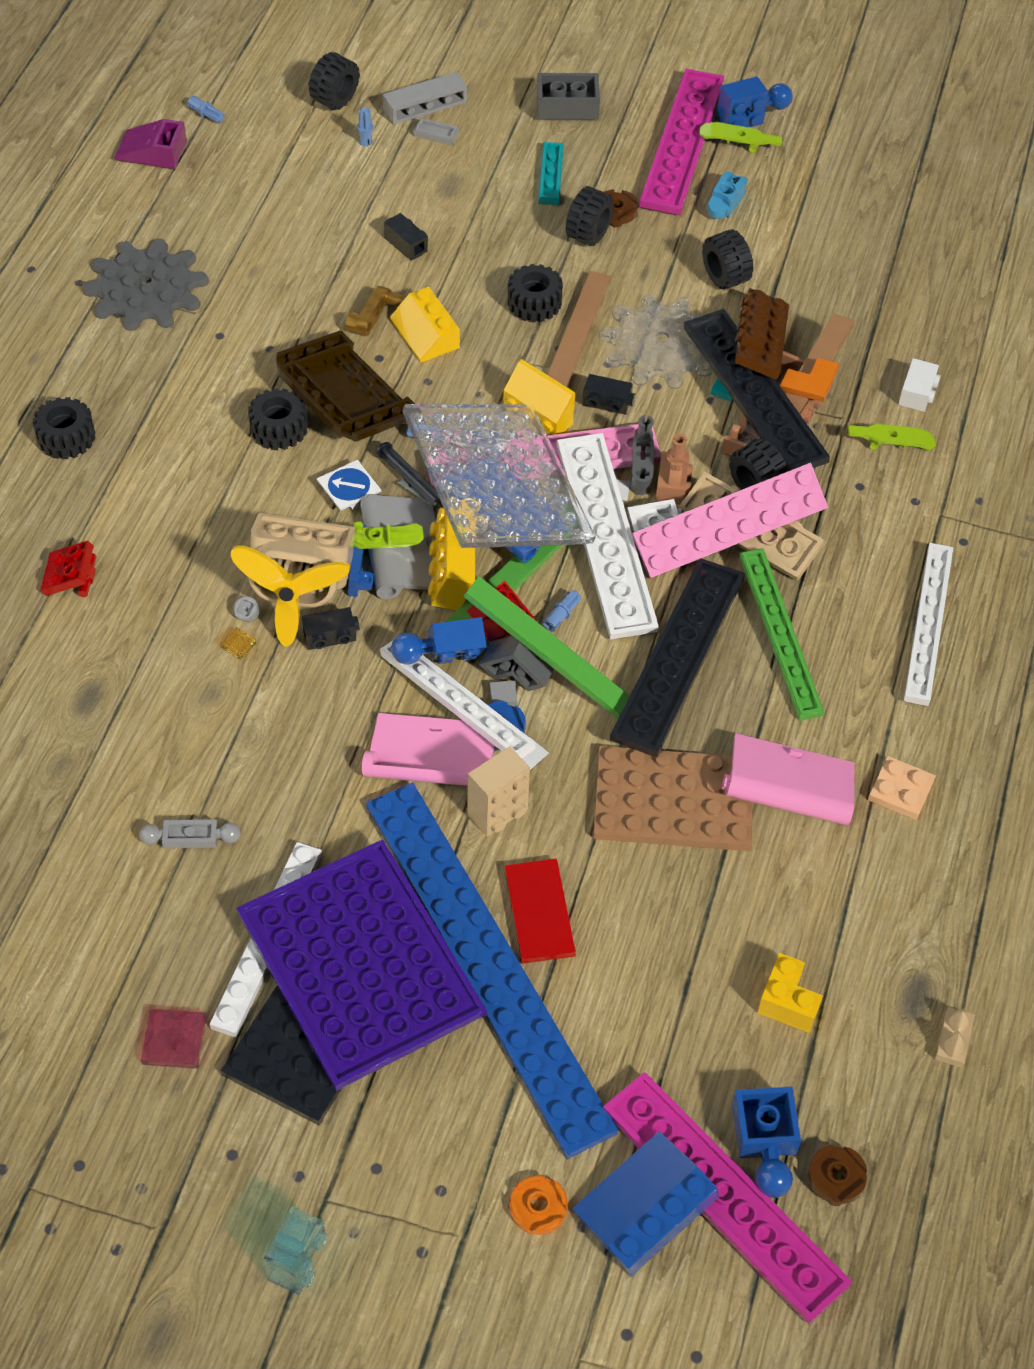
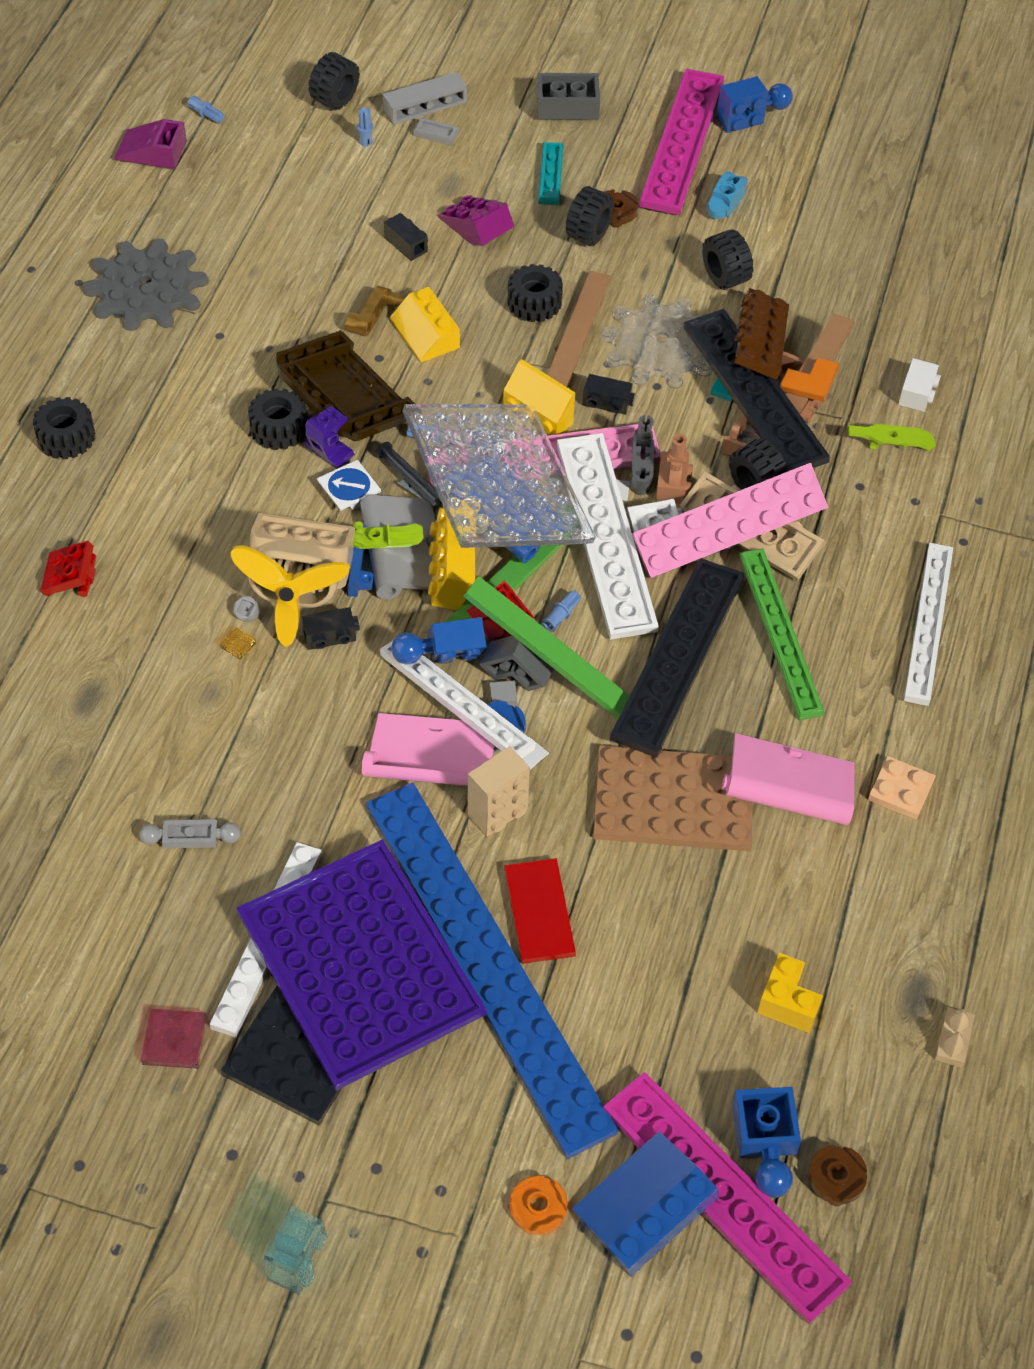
(323, 437): none -> dark purple tile
(478, 219): none -> magenta slope
(738, 134): lime piece -> none

